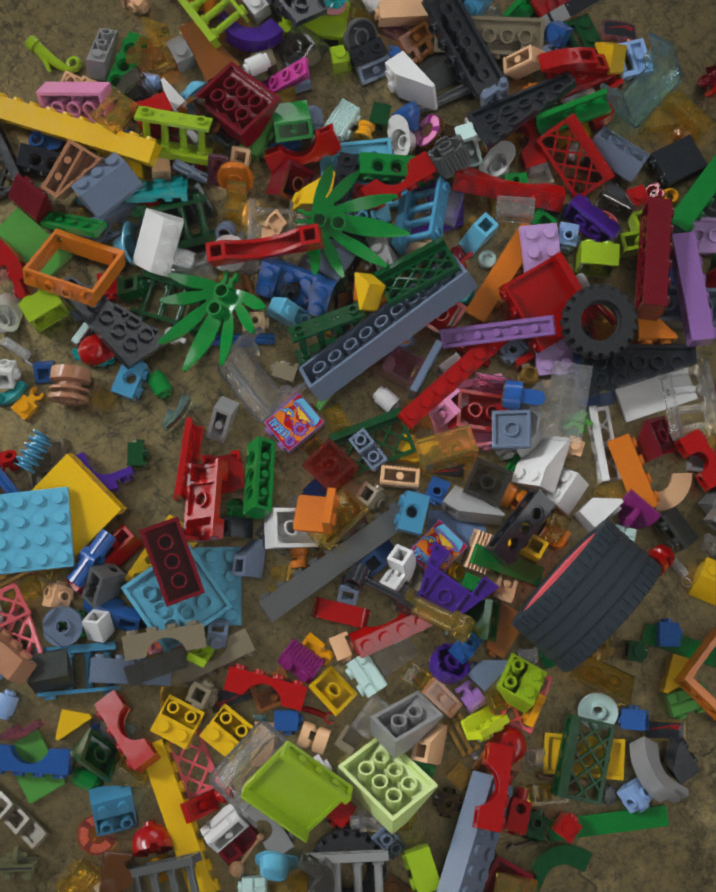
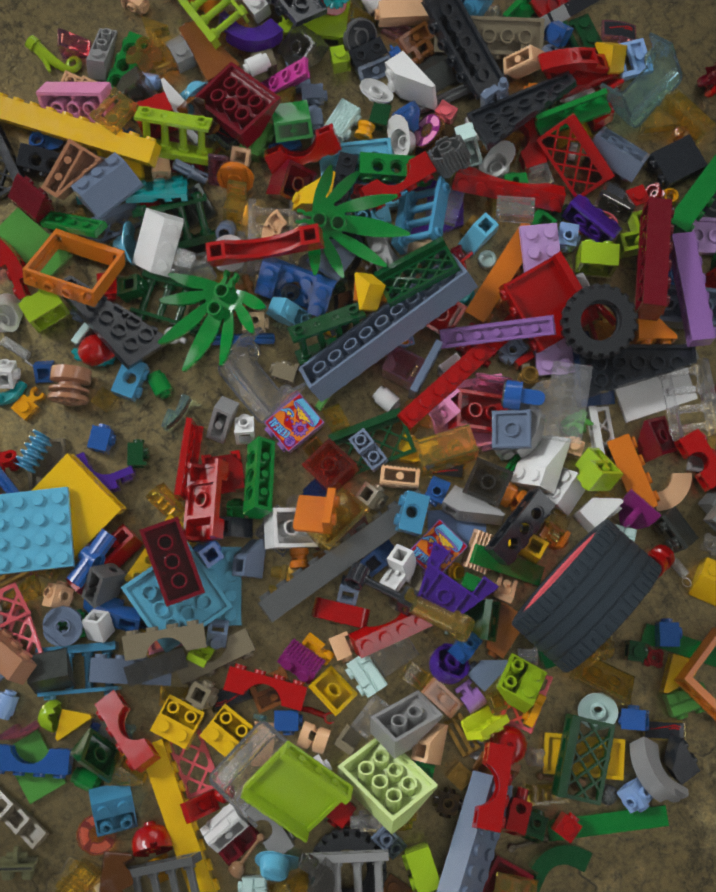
(49, 714): none -> lime hair
(72, 44): none -> clear pink slope
(101, 439): none -> blue brick
(162, 506): none -> clear yellow slope
(208, 552): none -> blue brick
(244, 426): none -> white brick
(314, 94): none -> sand blue brick
(376, 91): none -> white dish
(447, 112): none -> coral brick
(597, 471): none -> lime brick
(657, 662): none -> red plate

